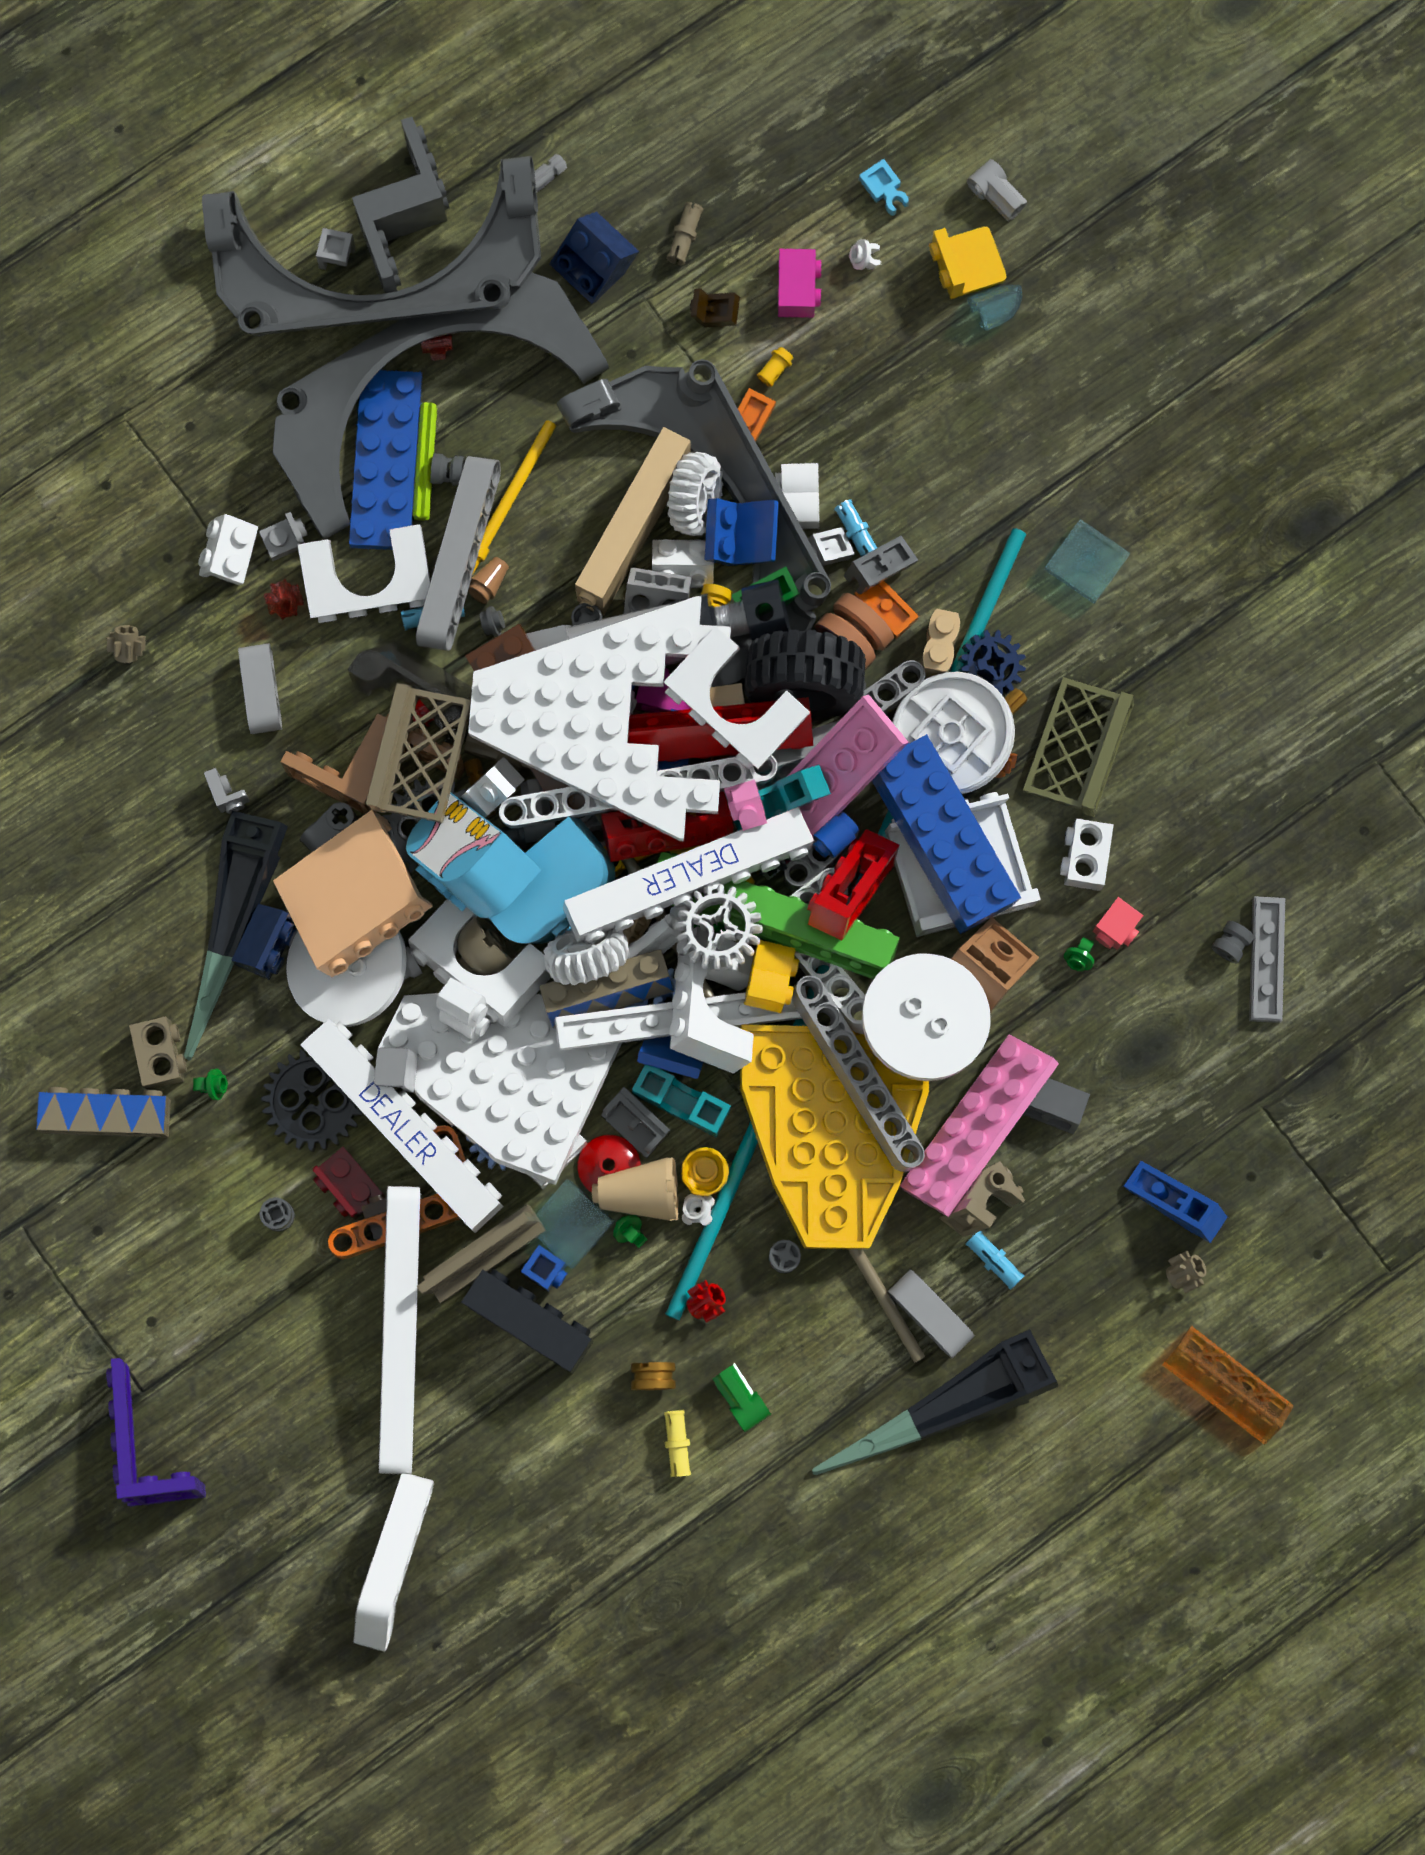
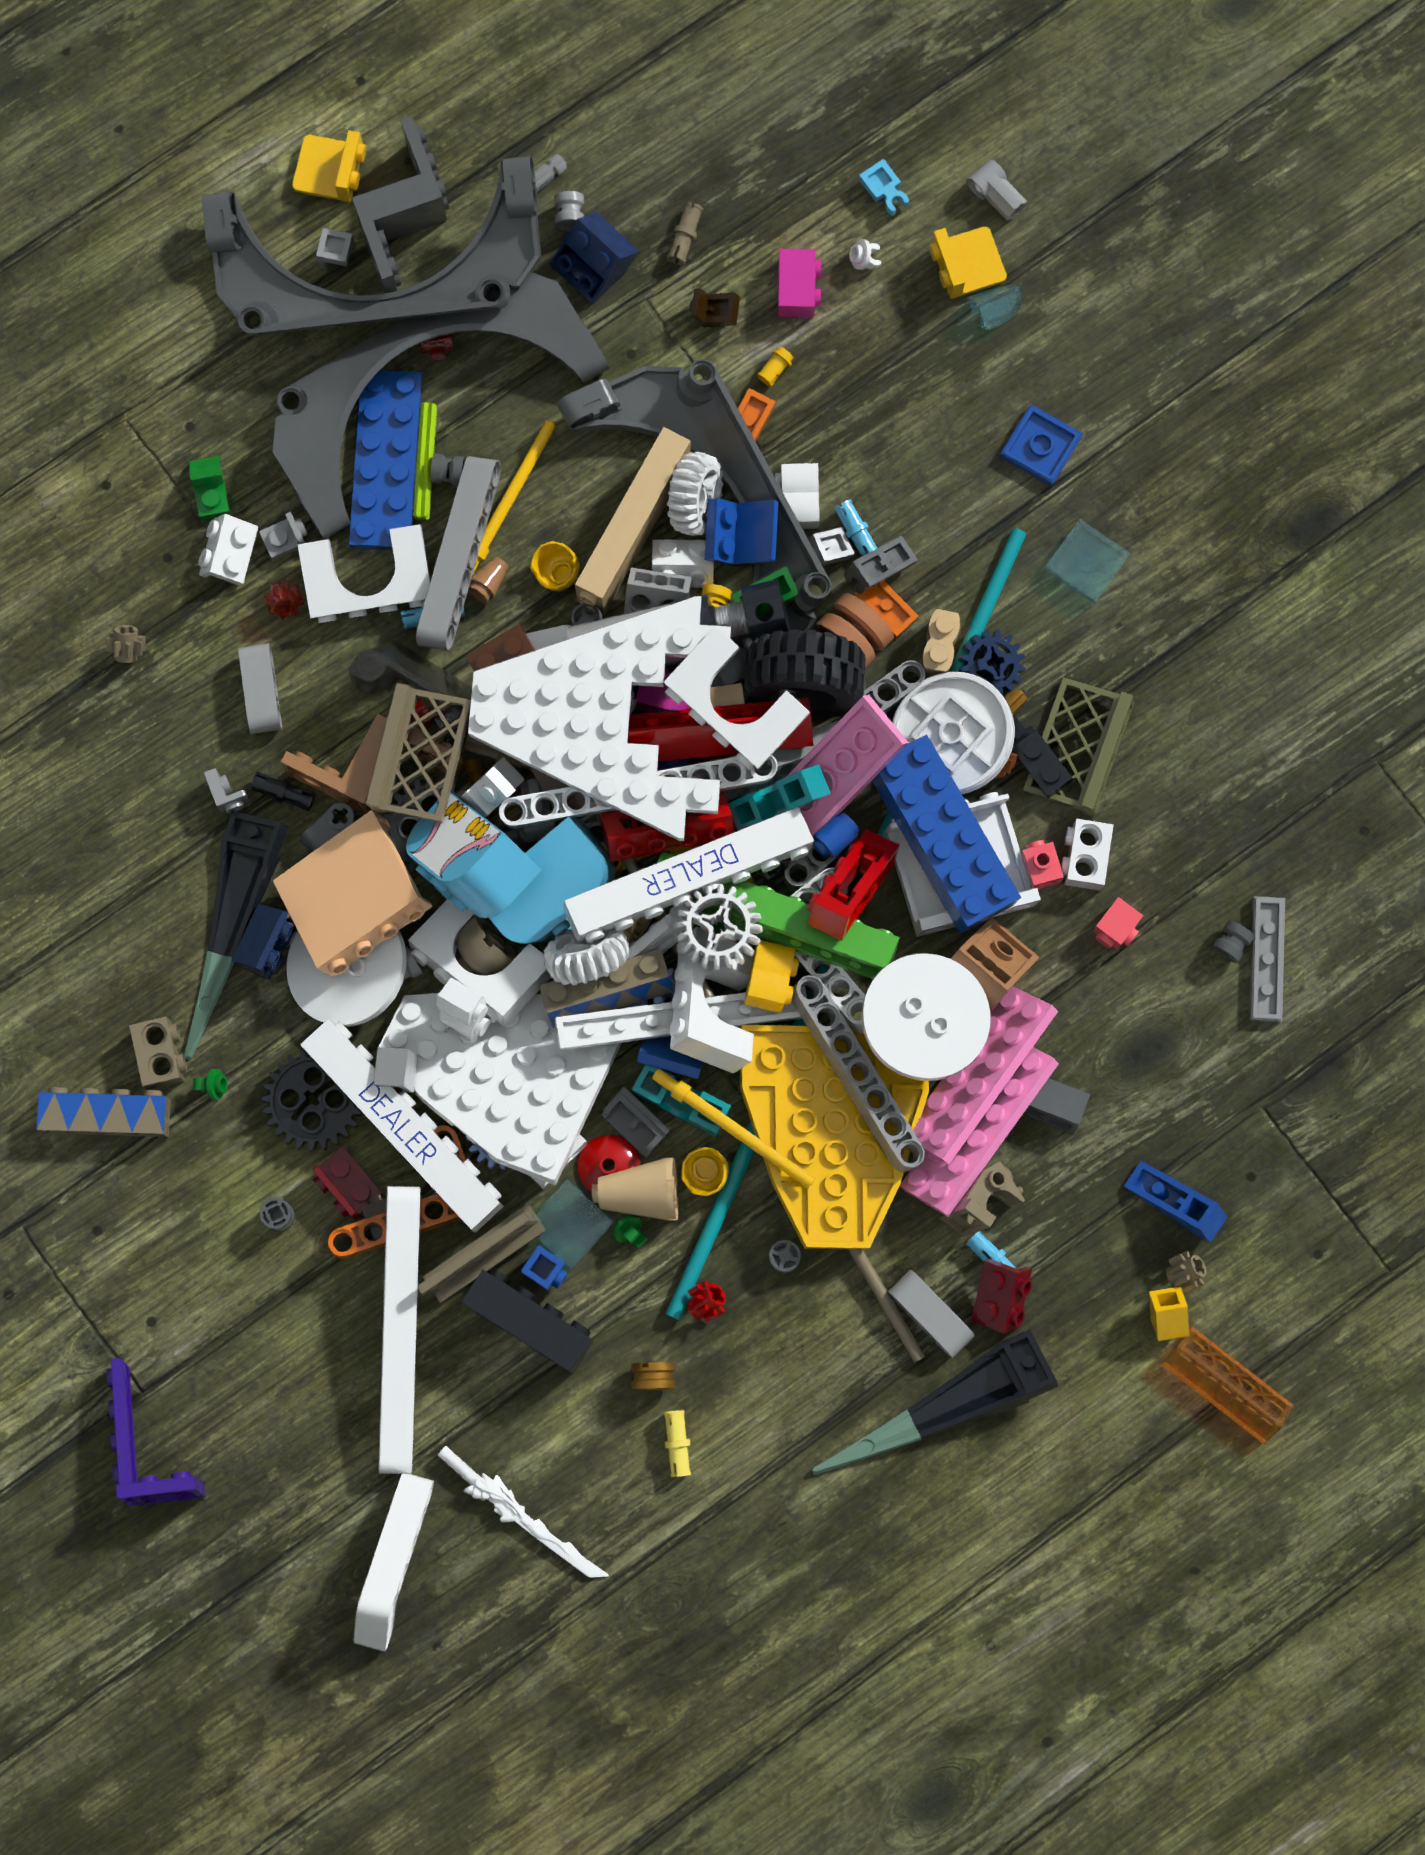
(209, 487): none -> green slope
(283, 791): none -> black pin
(330, 166): none -> yellow bracket
(492, 621): dark grey plate -> none
(510, 1510): none -> white sword
(555, 566): none -> yellow hair
(569, 209): none -> light grey wheel
(682, 1092): none -> yellow bar
(692, 1202): white plate -> none
(745, 1404): green piece -> none
(746, 804): bright pink brick -> none
(965, 1097): none -> bright pink plate
(1001, 1296): none -> dark red bracket
(1039, 760): none -> black hinge
(1041, 445): none -> blue tile
(1042, 864): none -> coral brick
(1079, 957): green plate -> none
(1170, 1320): none -> yellow brick

